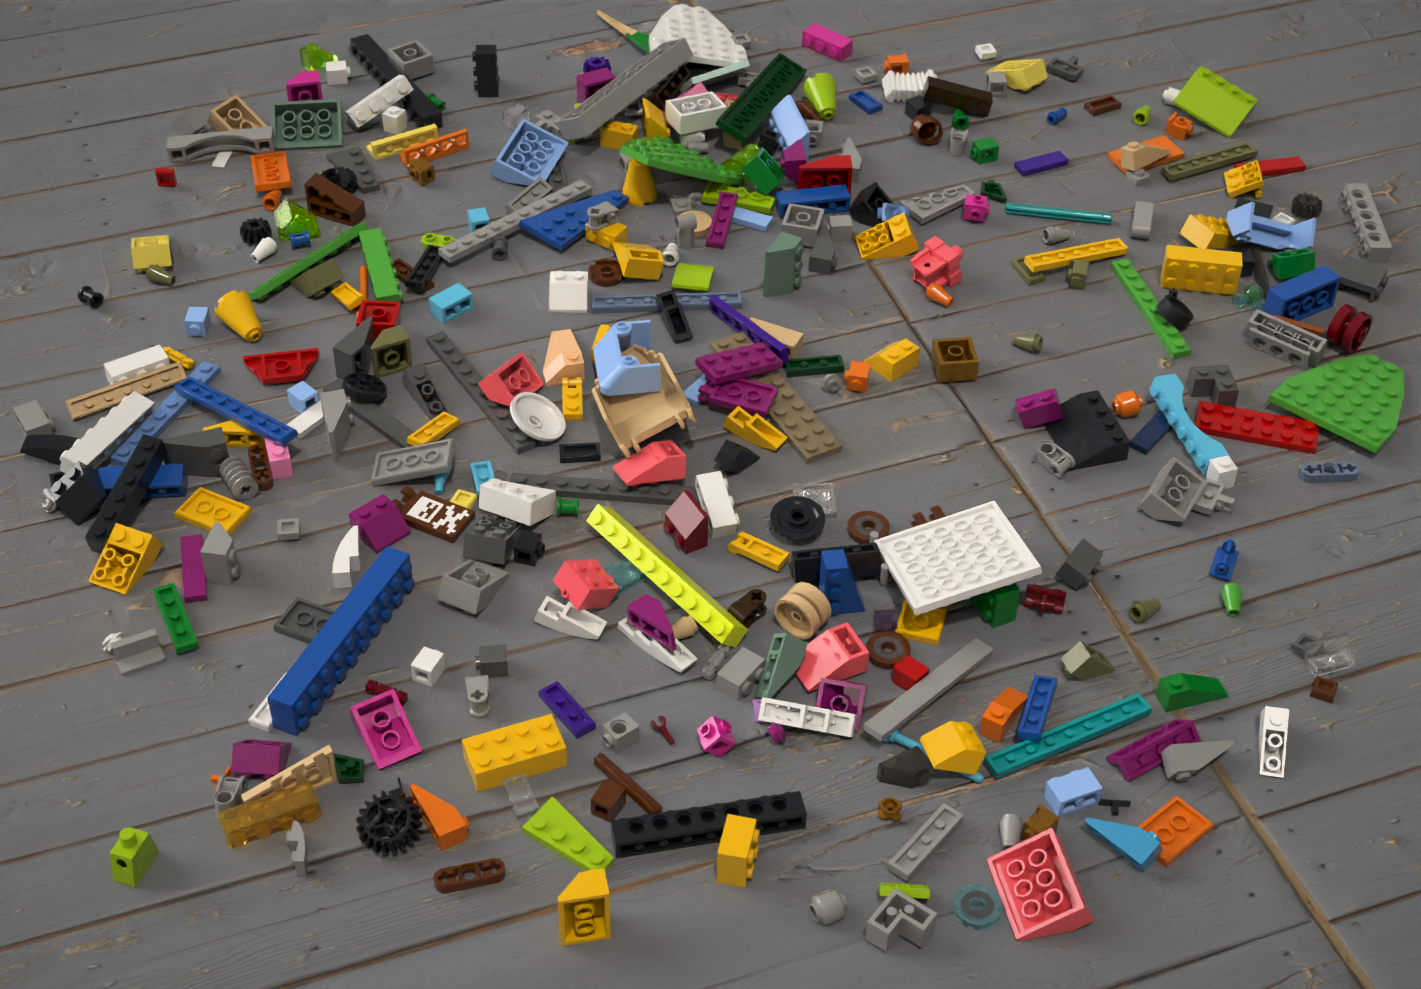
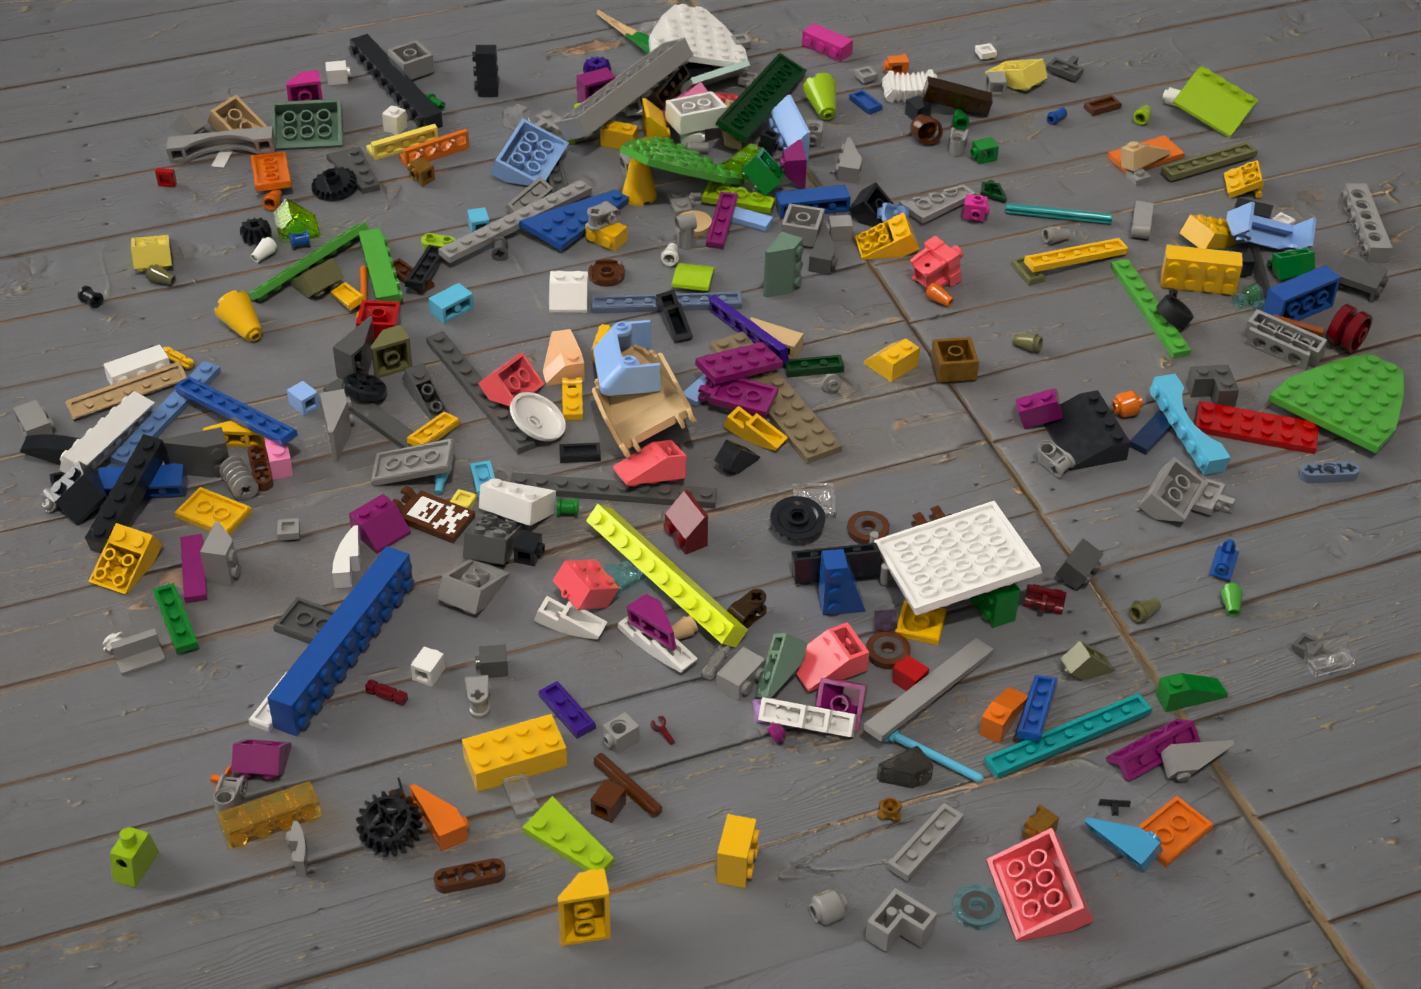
(197, 321): light blue brick -> none
(281, 366): red wing -> none
(308, 420): white tile -> none
(314, 57): clear neon green slope -> none
(317, 768): tan wing -> none
(333, 202): reddish brown wedge -> none
(349, 768): dark green piece -> none
(378, 101): white brick -> none
(385, 729): dark pink slope -> none
(639, 260): yellow slope -> none
(704, 824): black brick -> none
(716, 736): dark pink brick -> none
(717, 504): white brick -> none
(758, 551): yellow plate -> none
(802, 610): tan wheel -> none
(806, 110): reddish brown cone -> none
(826, 172): red slope -> none
(858, 376): orange brick -> none
(911, 890): lime plate -> none
(954, 747): yellow slope -> none
(1011, 829): light grey cone -> none
(1041, 163): dark purple tile -> none
(1072, 791): light blue brick -> none
(1078, 273): olive brick -> none
(1179, 127): orange brick -> none
(1222, 471): white brick -> none
(1273, 741): white slope -> none
(1279, 166): red tile -> none
(1306, 206): clear smoke gear -> none
(1324, 689): reddish brown tile -> none

